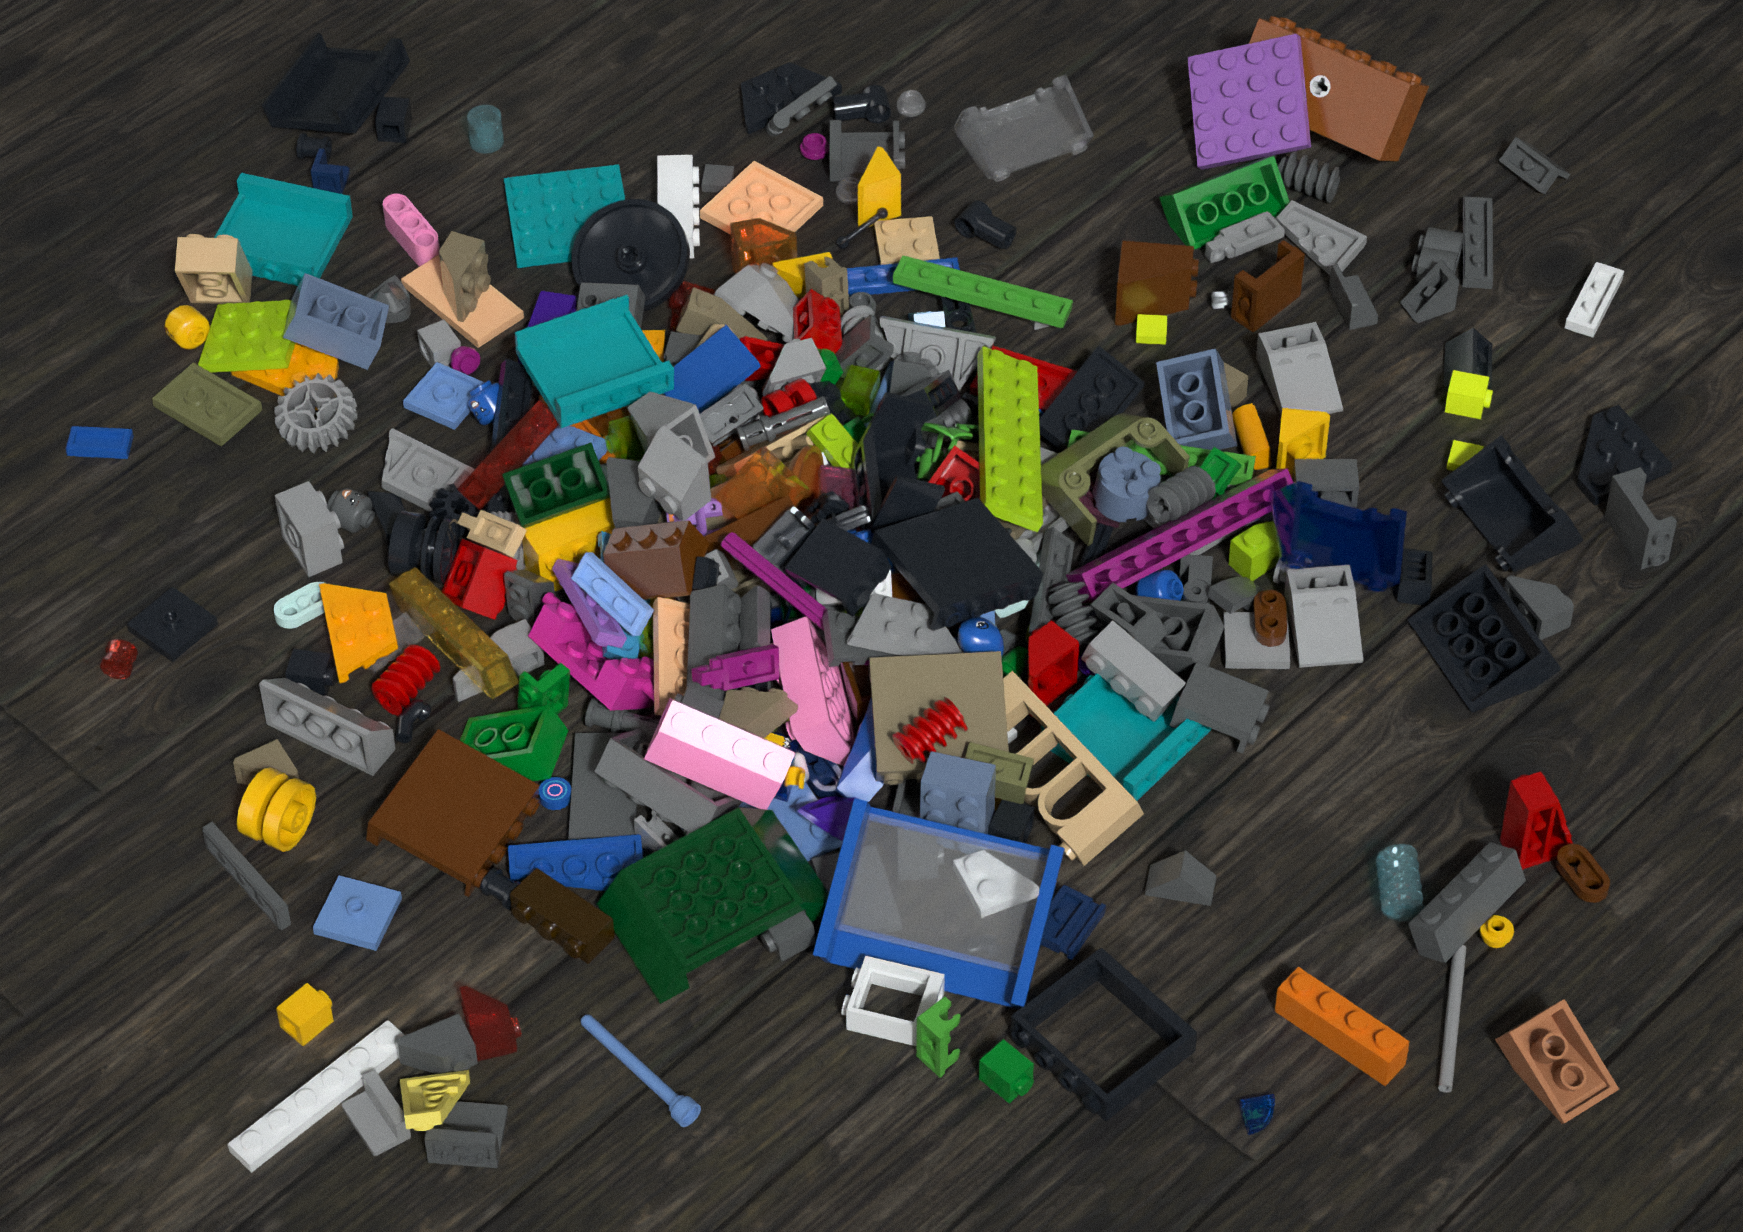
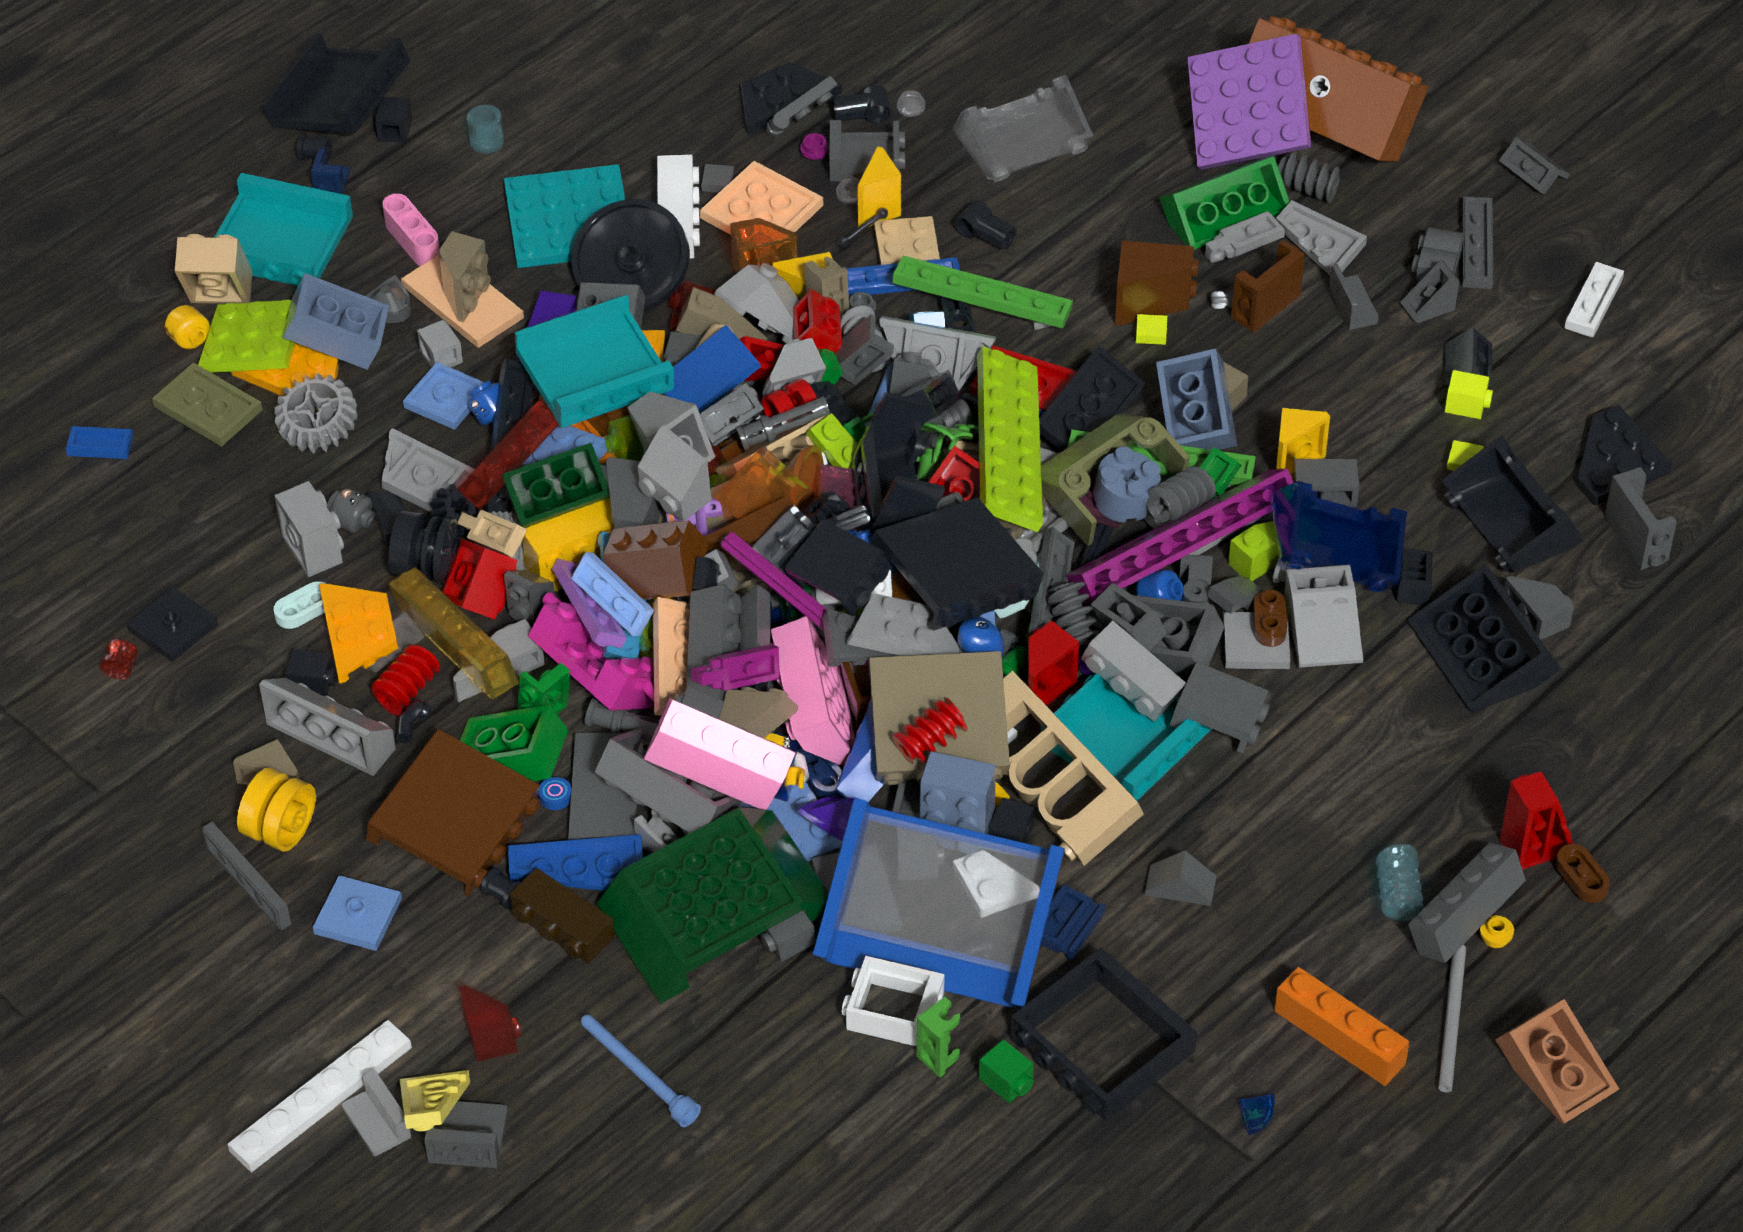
(305, 1014): yellow brick -> none
(438, 1047): dark grey slope -> none
(465, 359): magenta plate -> none
(860, 389): clear neon green brick -> none
(1011, 770): olive panel -> none
(1252, 435): light orange brick -> none
(1298, 369): light grey slope -> none

